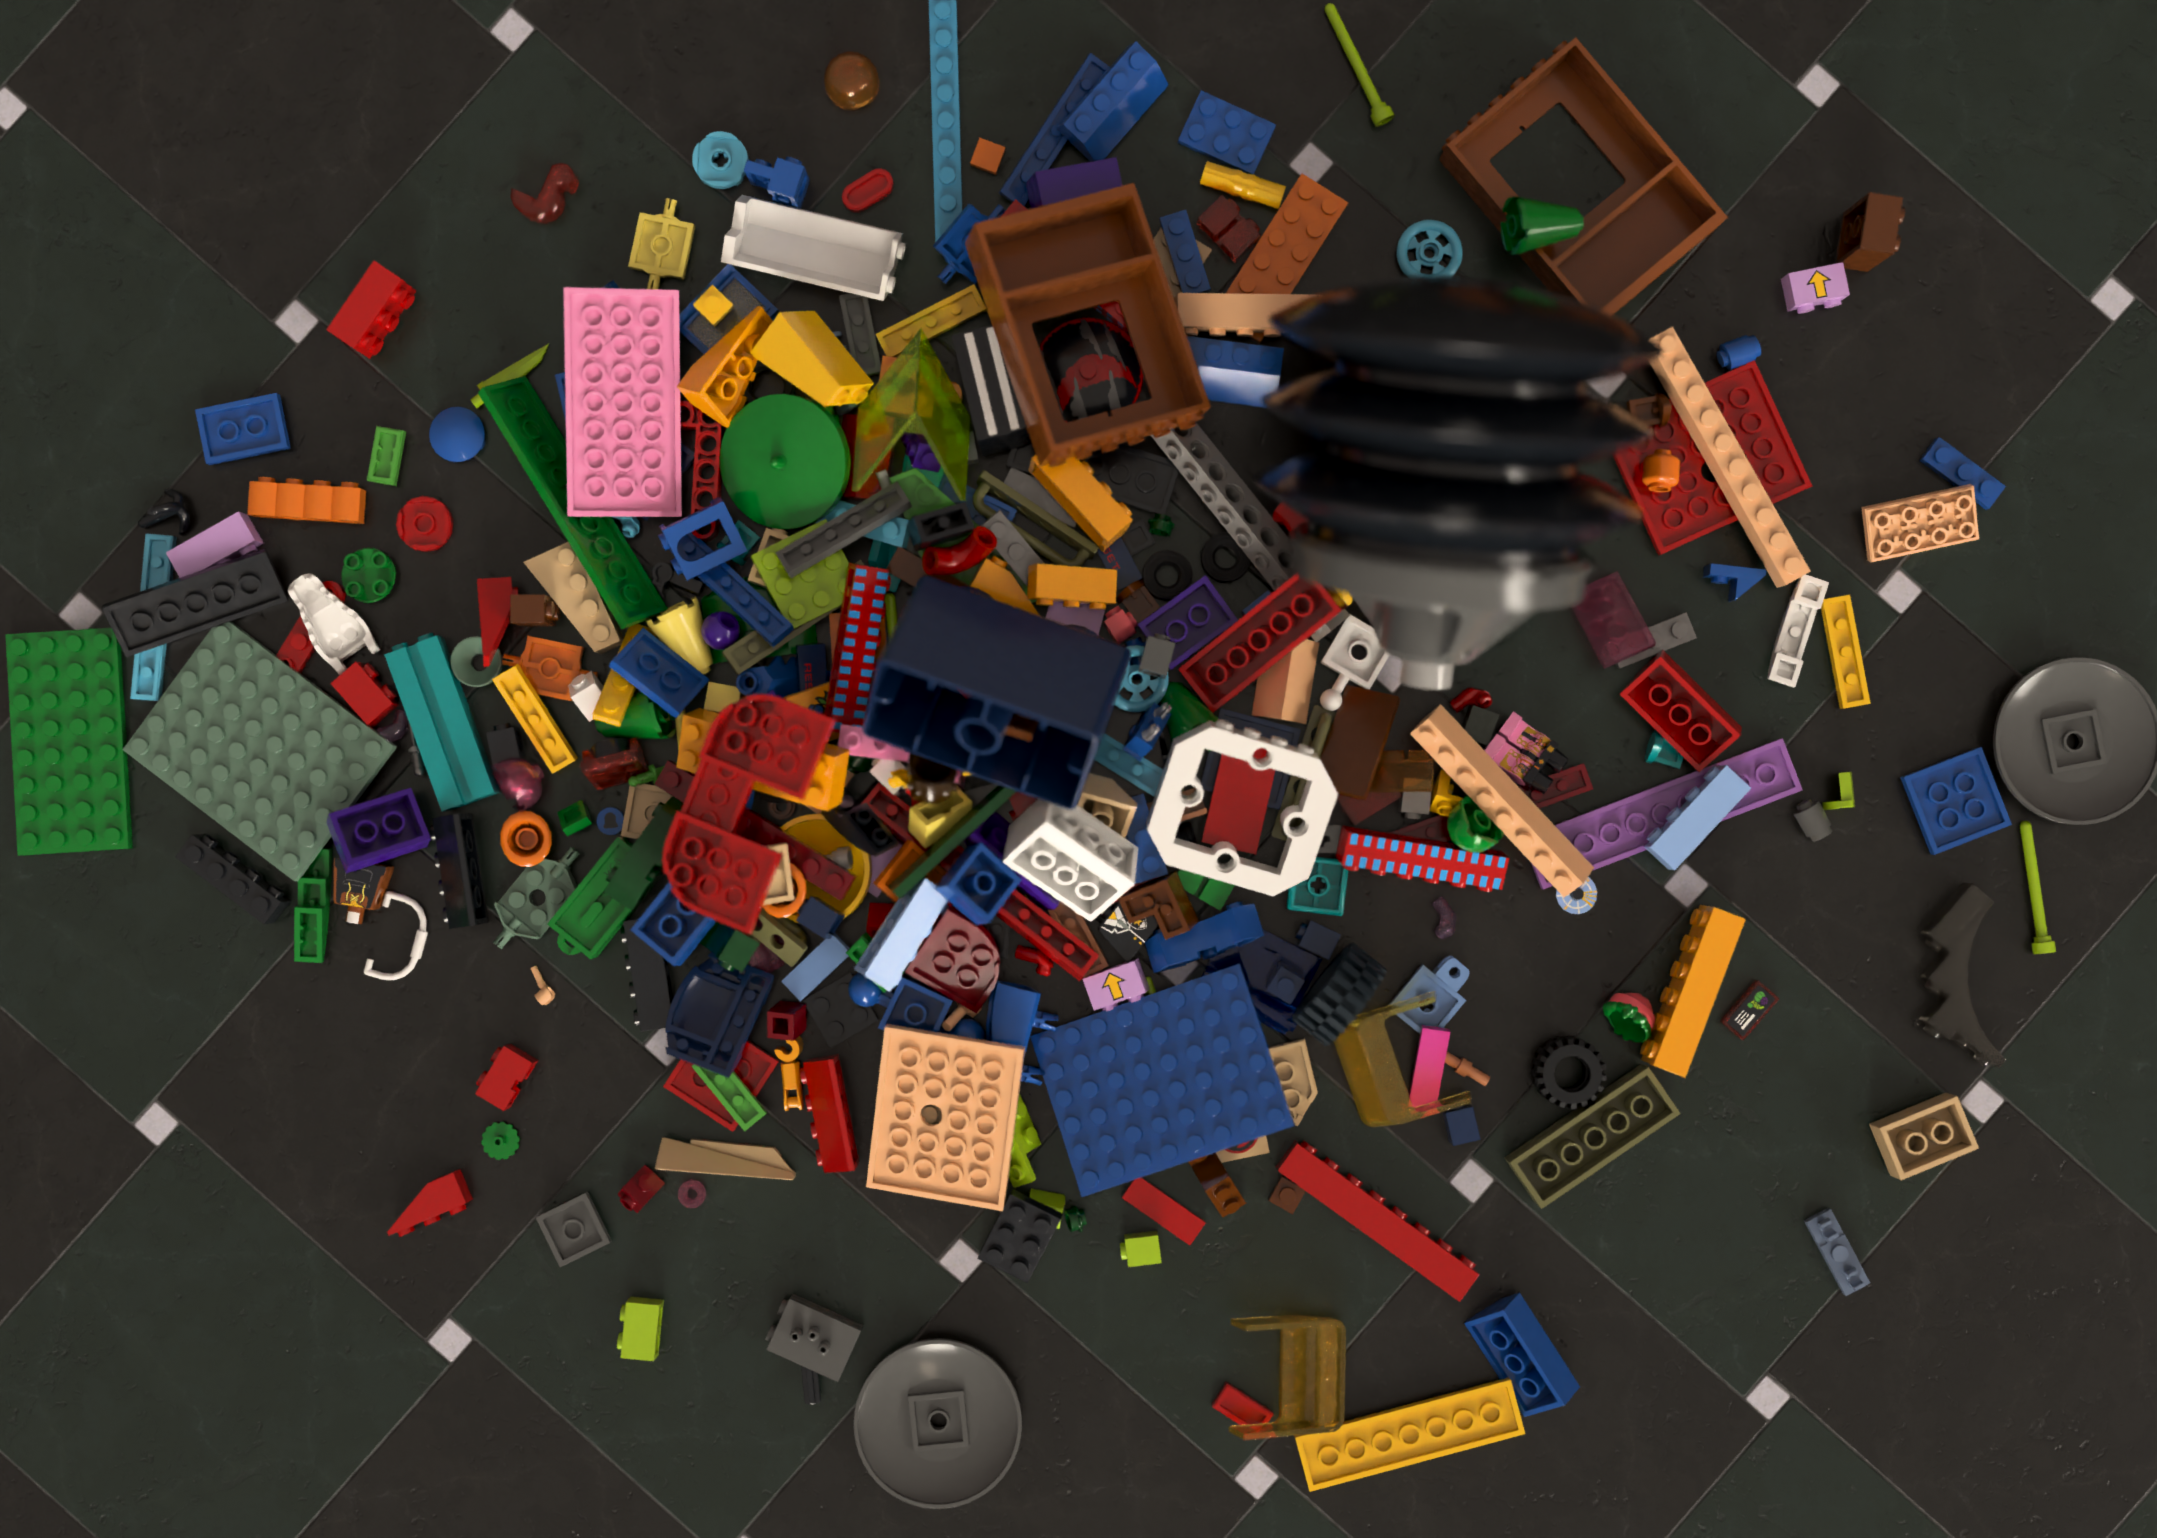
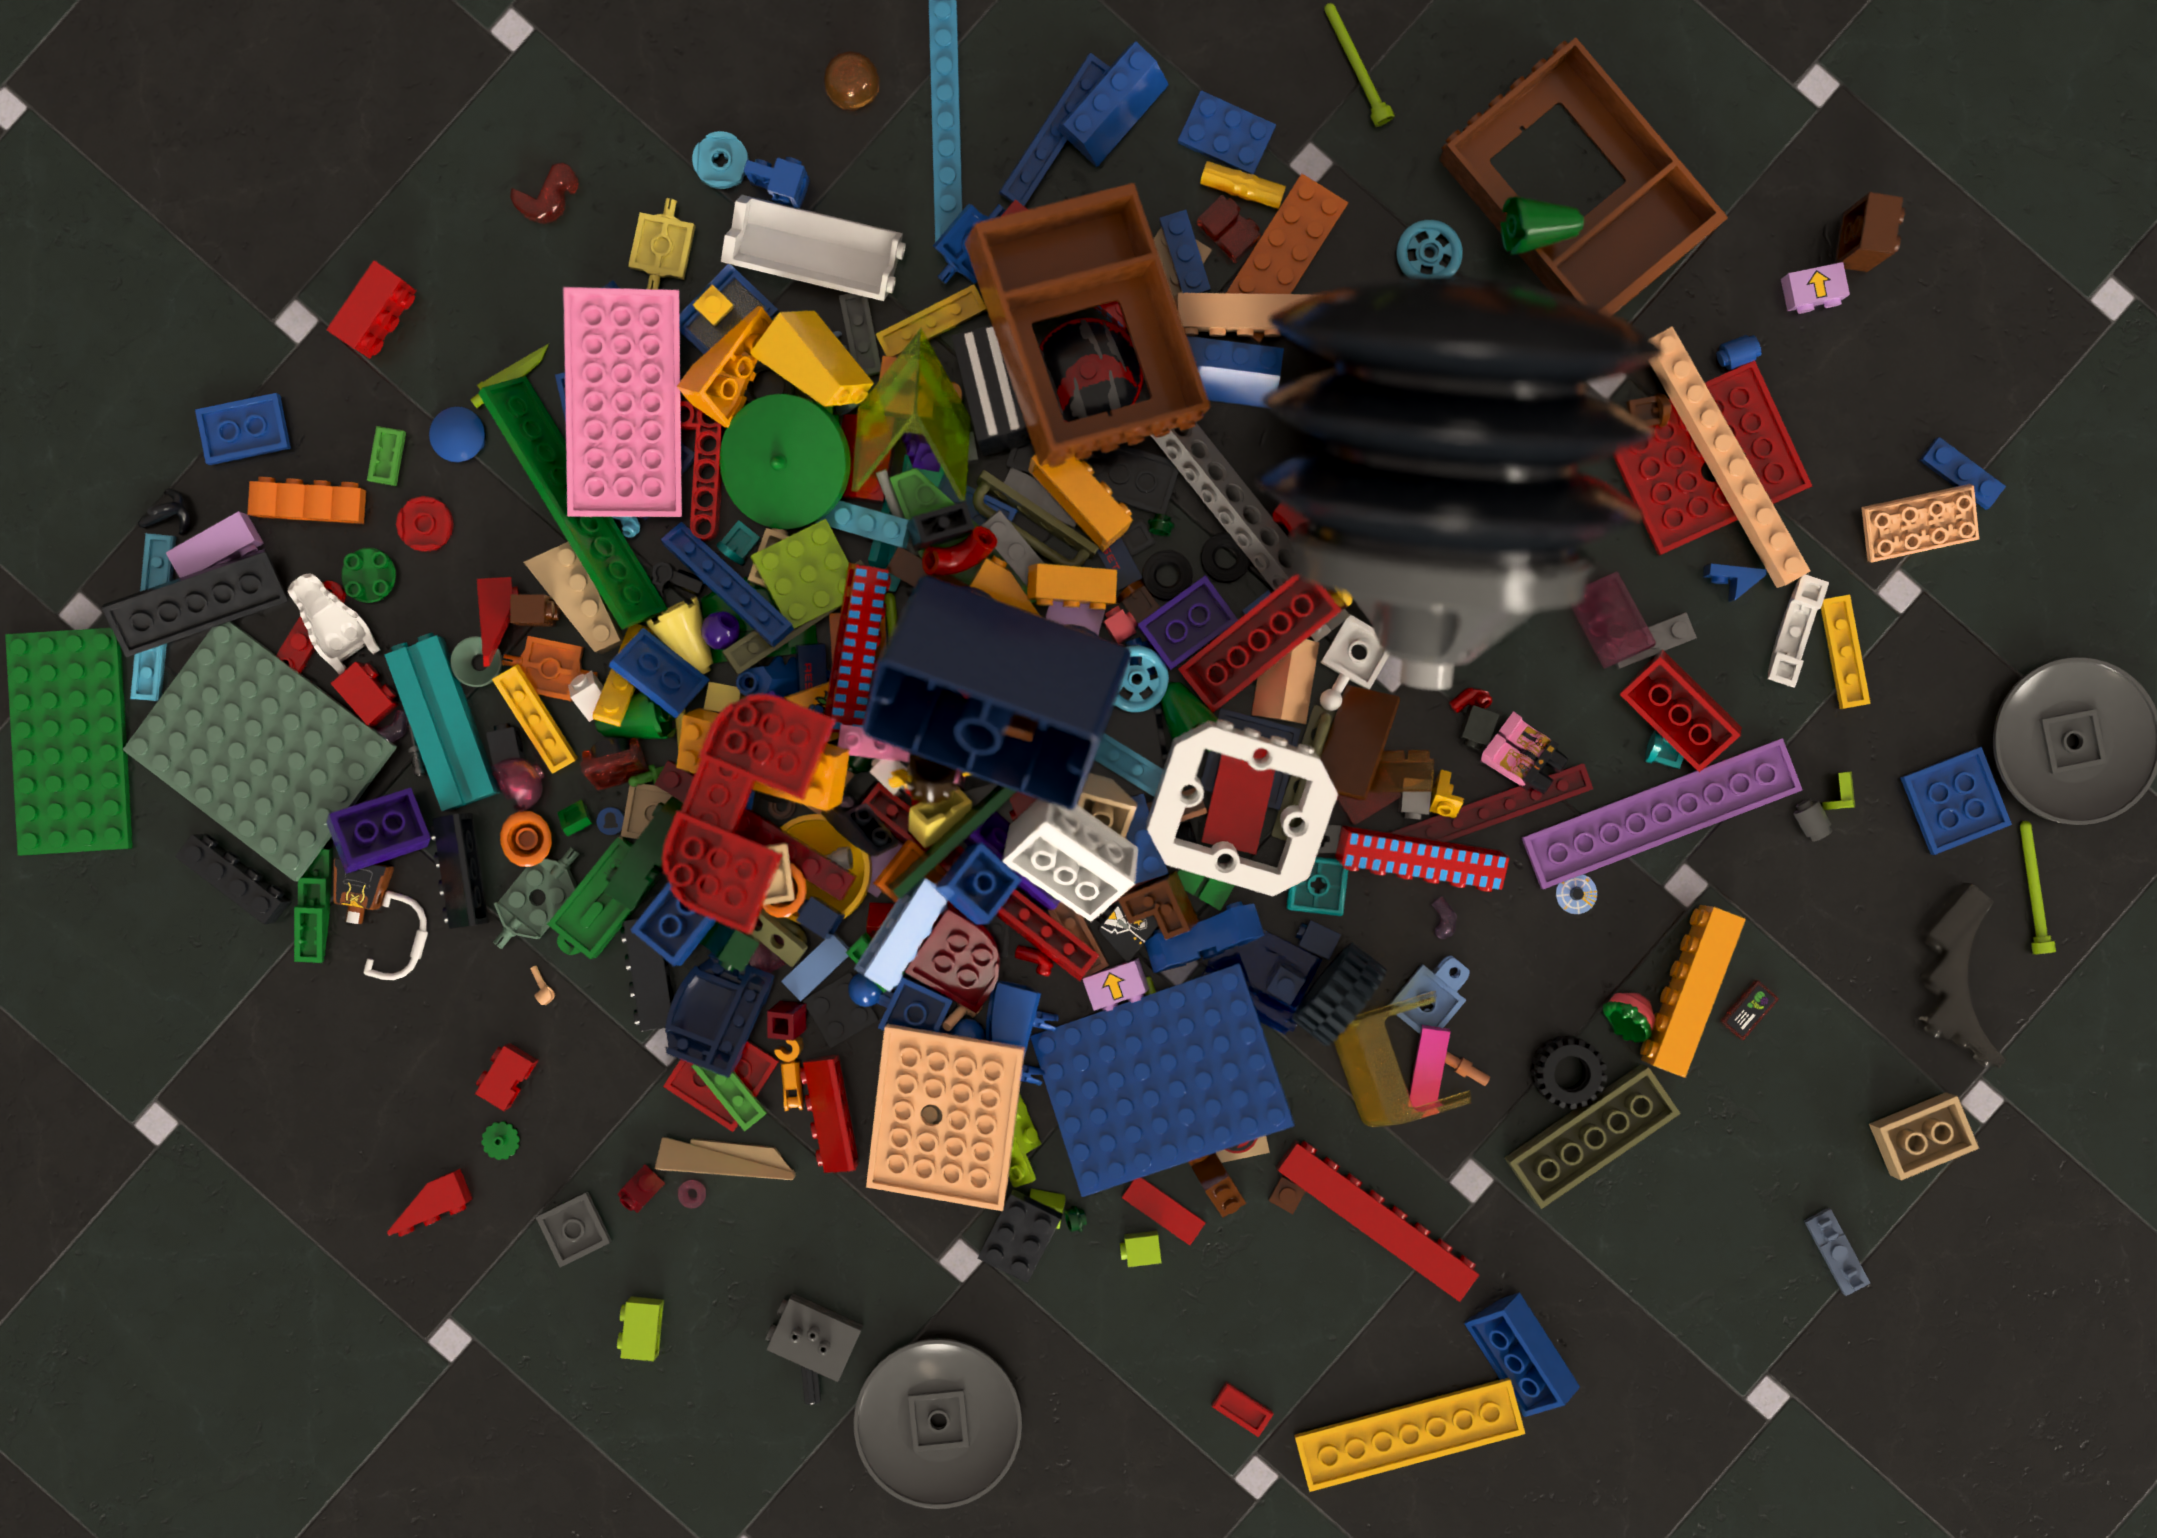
(672, 533): blue panel -> none
(844, 529): dark grey plate -> none
(867, 190): red tile -> none
(987, 156): orange tile -> none
(1072, 182): dark purple brick -> none
(1147, 730): blue piece -> none
(1157, 656): dark grey brick -> none
(1295, 1076): tan tile -> none
(1309, 1376): clear yellow windscreen -> none
(1461, 1125): dark blue brick -> none
(1472, 827): green cylinder -> none
(1502, 801): light nougat brick -> none
(1661, 471): orange head -> none
(1696, 817): light blue brick -> none

